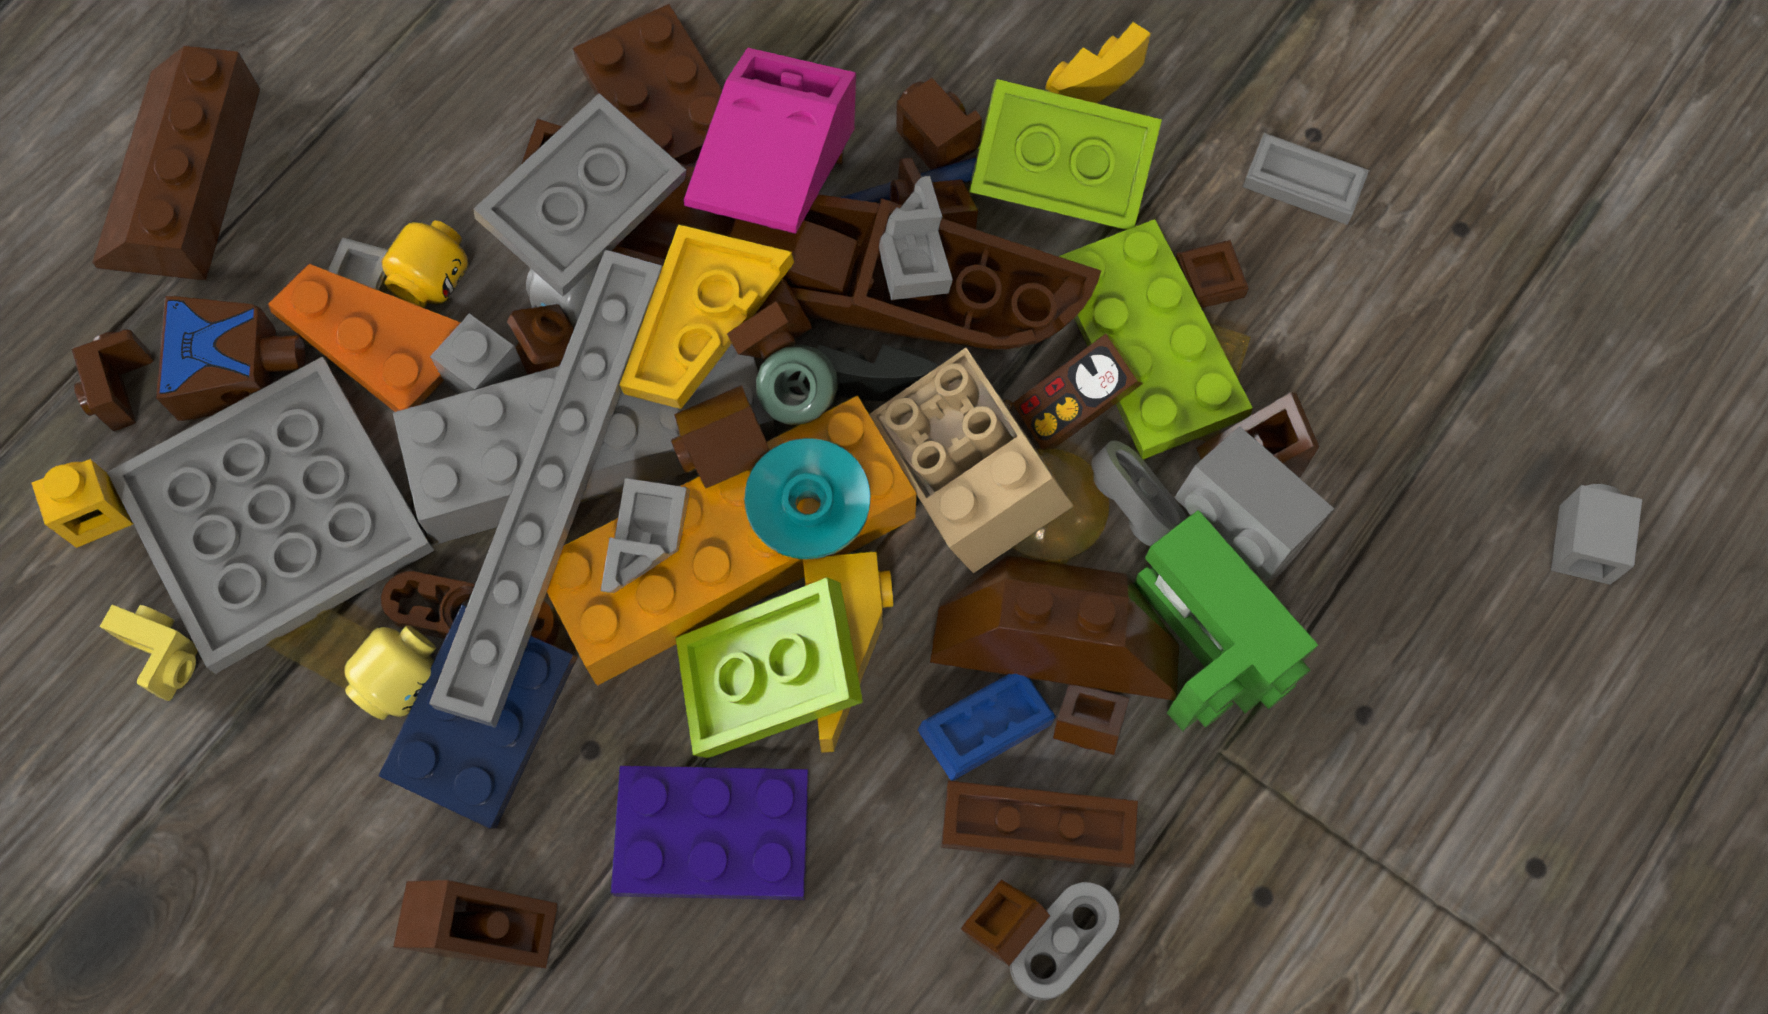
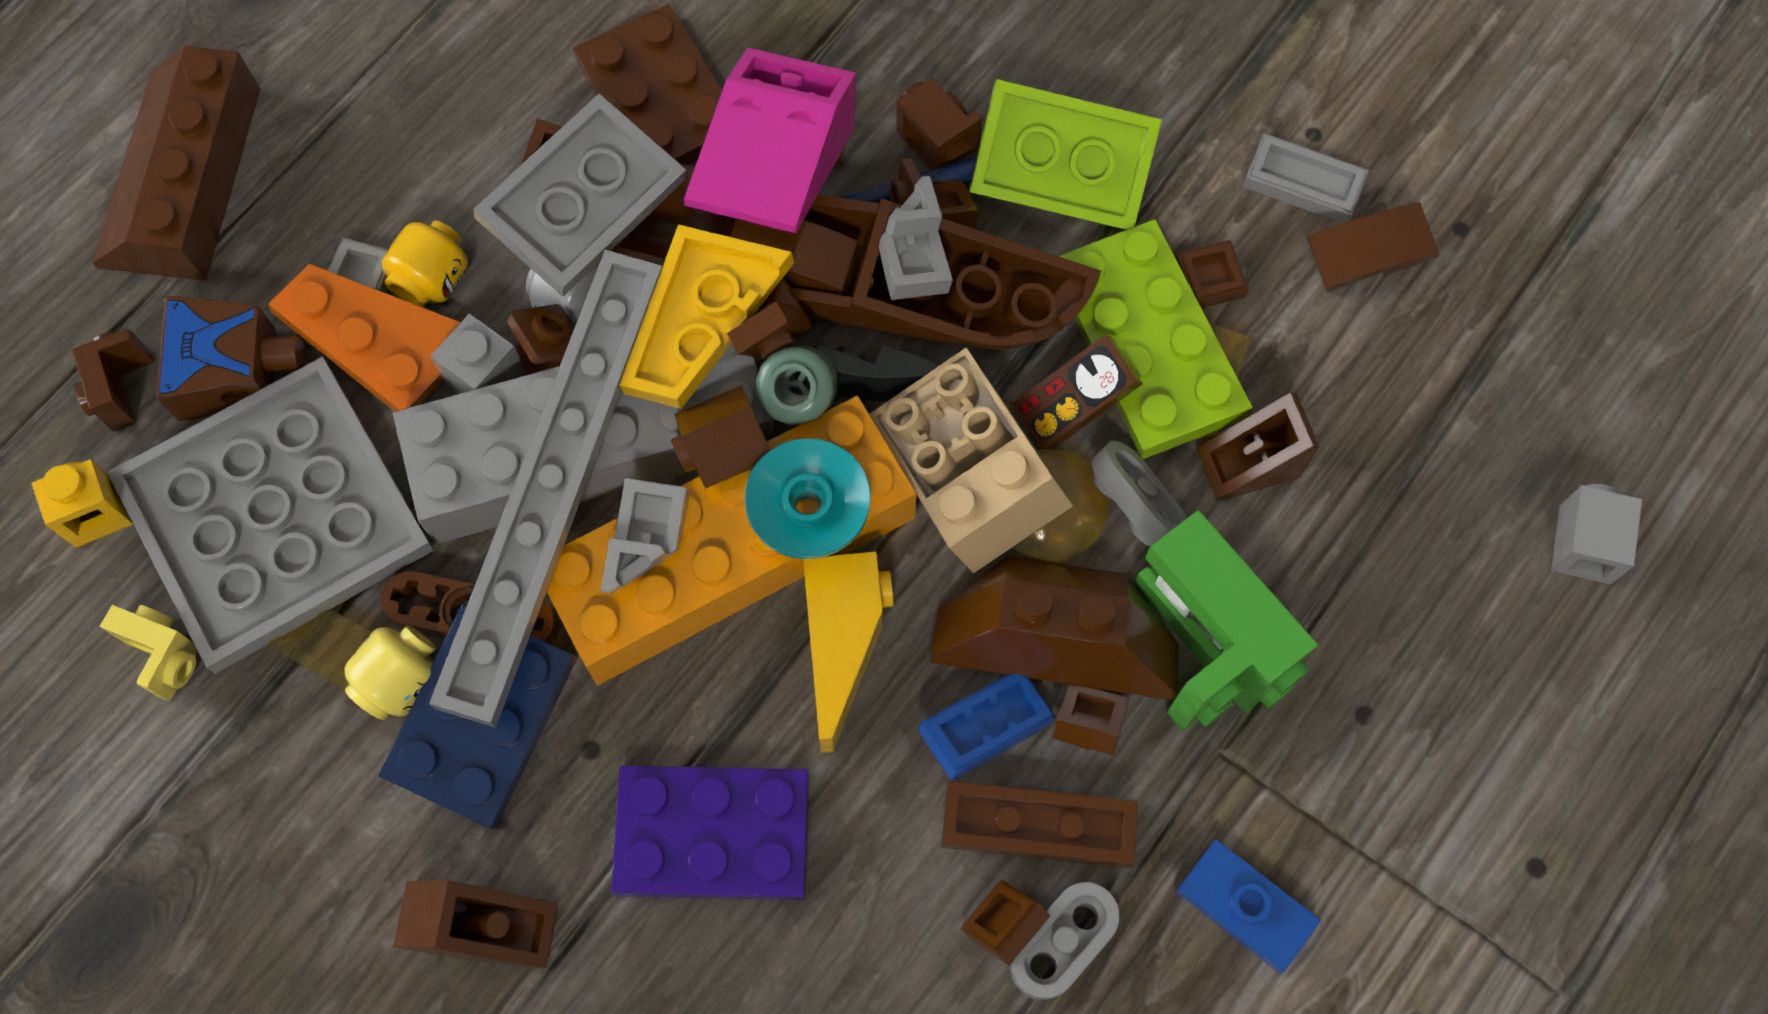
(768, 669): lime plate -> none
(1096, 77): yellow slope -> none
(1248, 906): none -> blue plate
(1254, 503): light grey slope -> none
(1373, 245): none -> reddish brown slope

